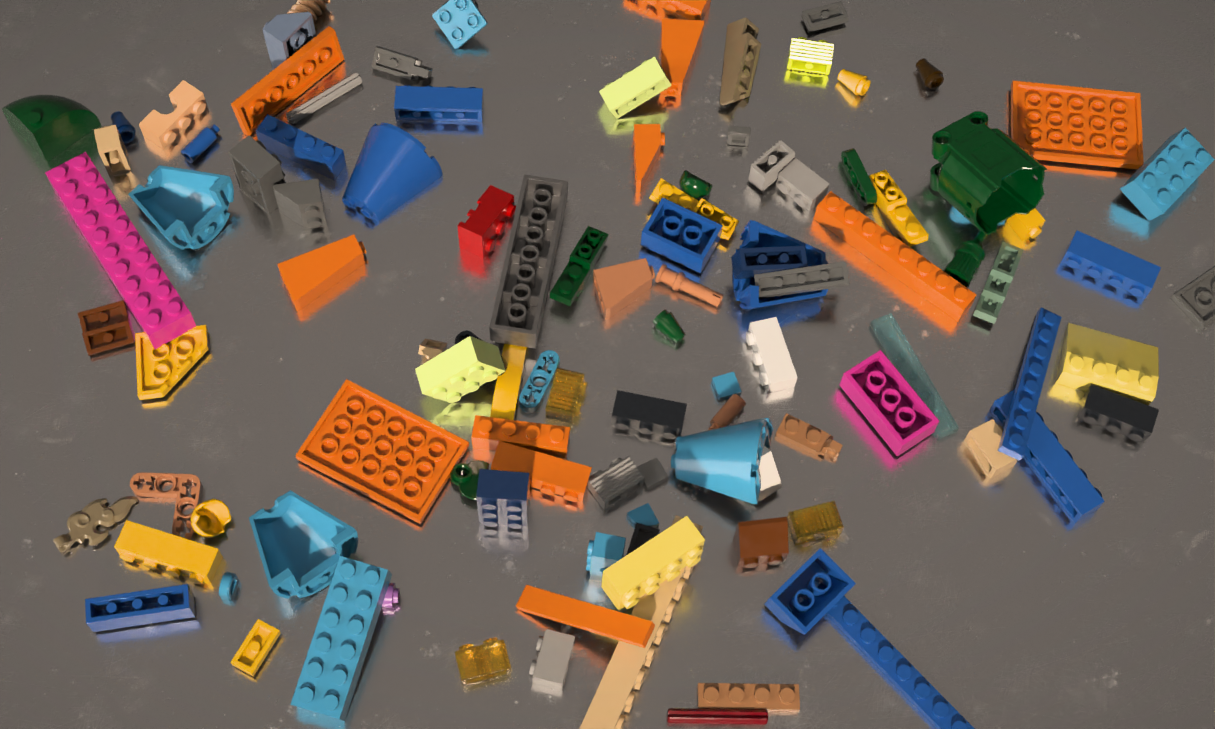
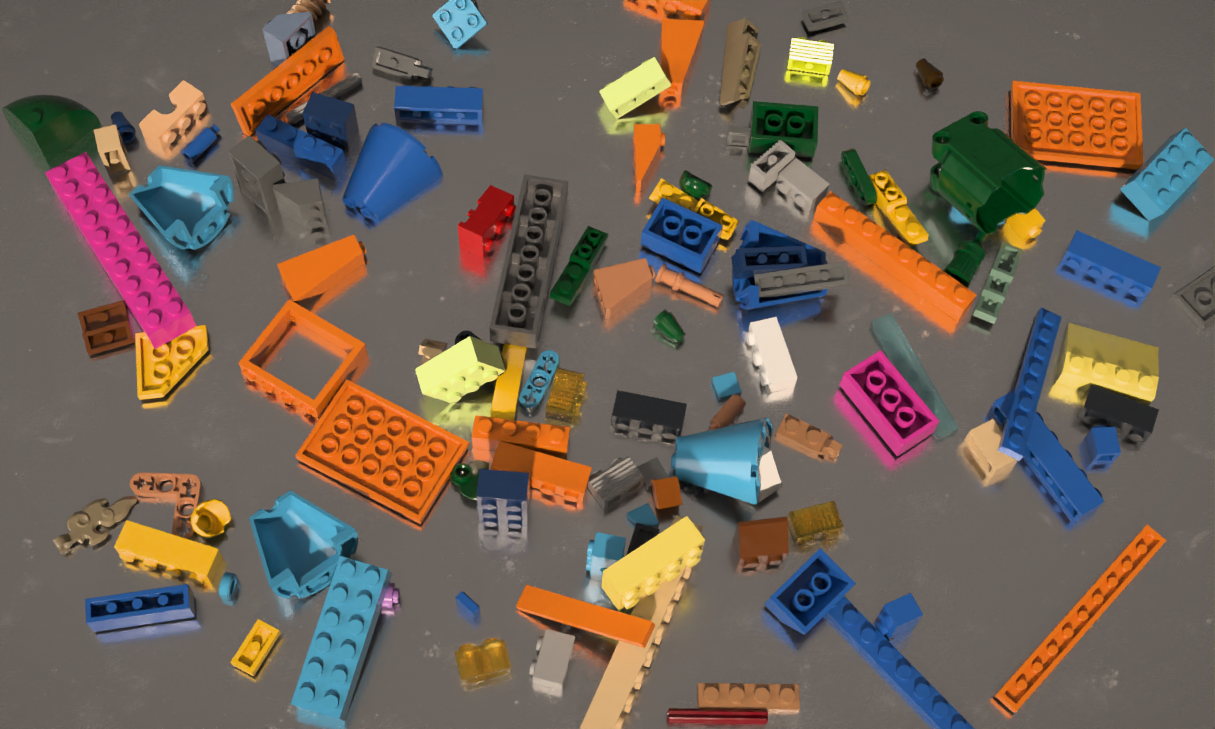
(291, 310): none -> orange window
(331, 120): none -> dark blue brick
(468, 605): none -> blue tile
(666, 492): none -> orange panel
(786, 122): none -> dark green brick
(898, 617): none -> blue brick
(1080, 619): none -> orange plate
(1103, 444): none -> blue brick

